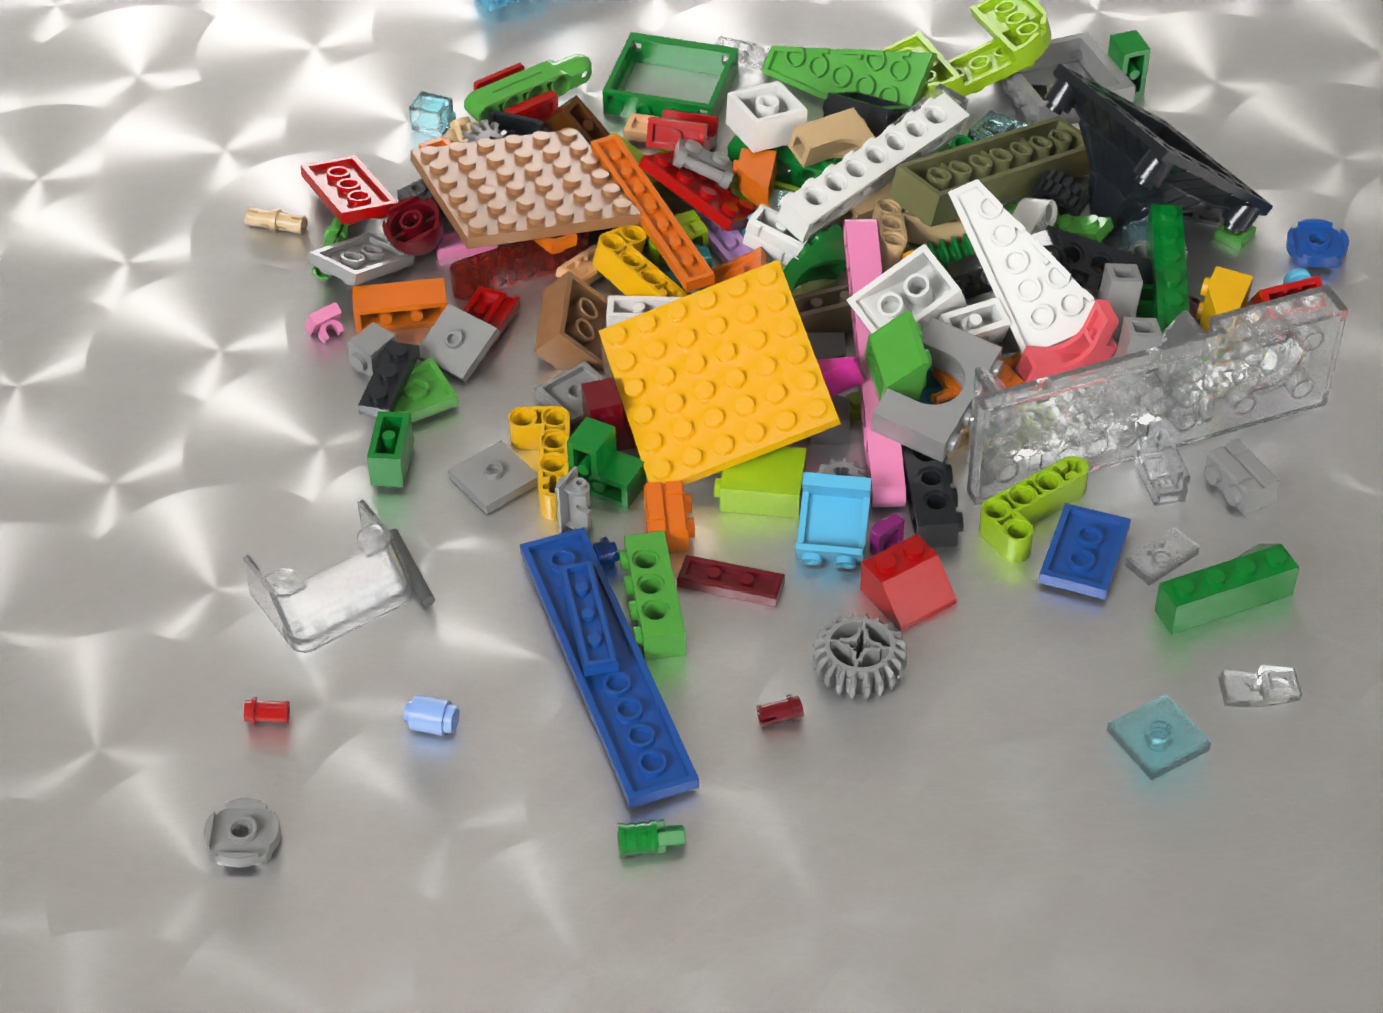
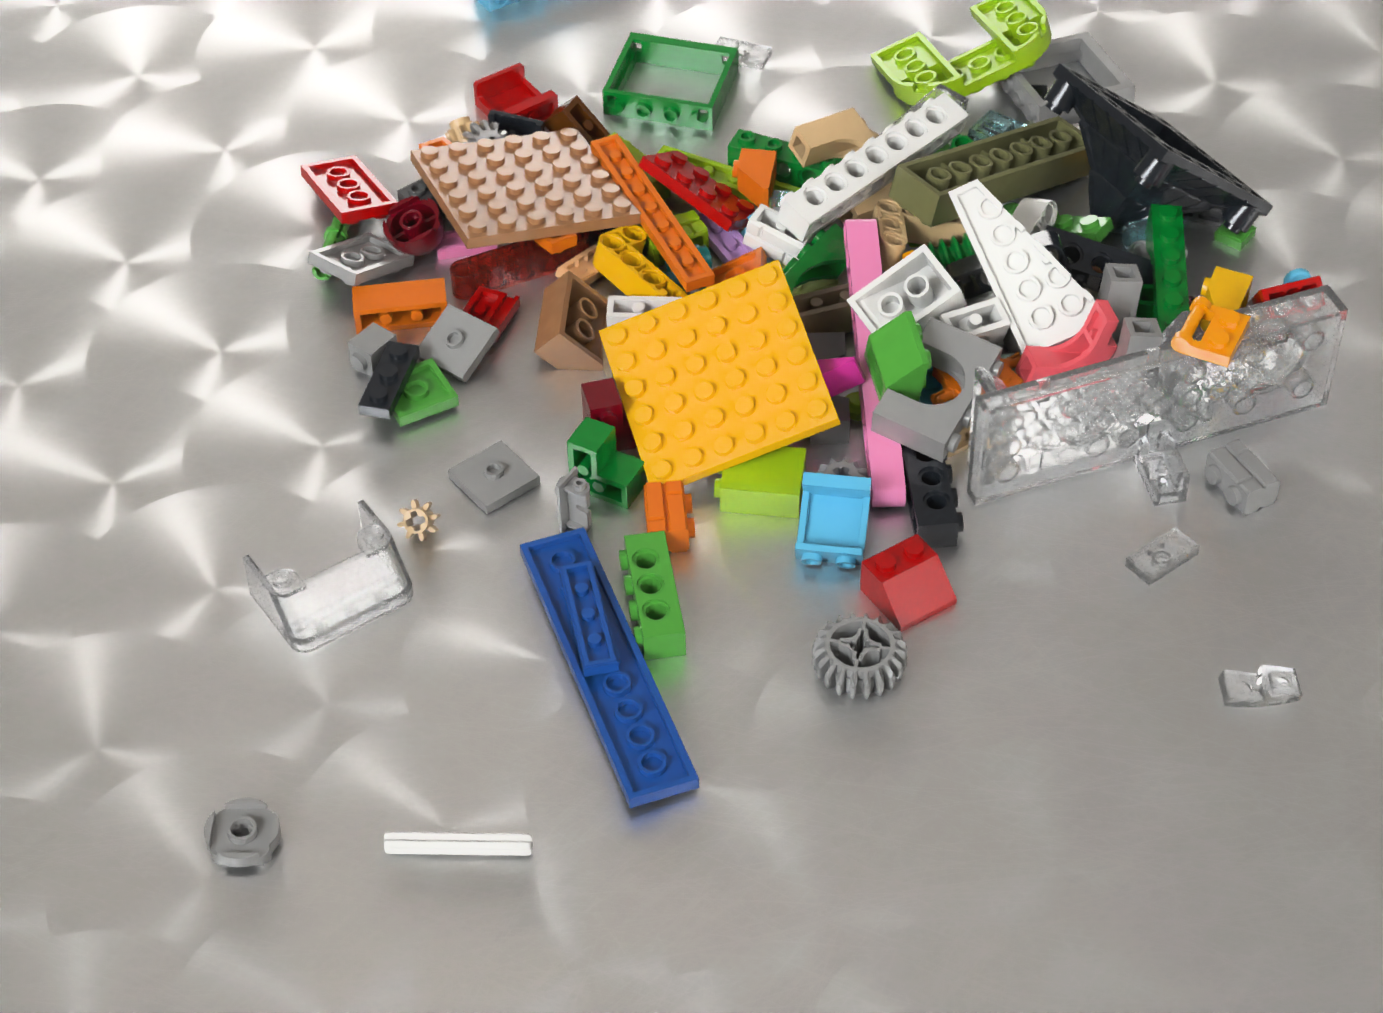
(266, 711): red pin -> none
(276, 220): tan pin -> none
(325, 319): bright pink tile -> none
(390, 449): green brick -> none
(418, 582): dark grey bar -> none
(419, 529): none -> tan gear
(431, 114): clear light blue brick -> none
(431, 715): light blue brick -> none
(458, 843): none -> white axle
(526, 84): bright green piece -> none
(547, 431): yellow beam -> none
(566, 390): light grey plate -> none
(607, 553): clear blue plate -> none
(636, 127): light nougat plate -> none
(648, 837): green hinge -> none
(674, 124): red panel -> none
(706, 163): light grey plate -> none
(731, 580): dark red tile -> none
(764, 115): white brick -> none
(780, 711): dark red pin -> none
(874, 110): black window -> none
(879, 73): bright green wing -> none
(886, 533): magenta plate -> none
(1009, 515): lime beam -> none
(1063, 190): black tyre -> none
(1084, 551): blue plate -> none
(1131, 56): green brick -> none
(1158, 737): clear light blue plate -> none
(1219, 339): none -> light orange plate
(1227, 588): green wedge -> none
(1329, 251): blue plate -> none

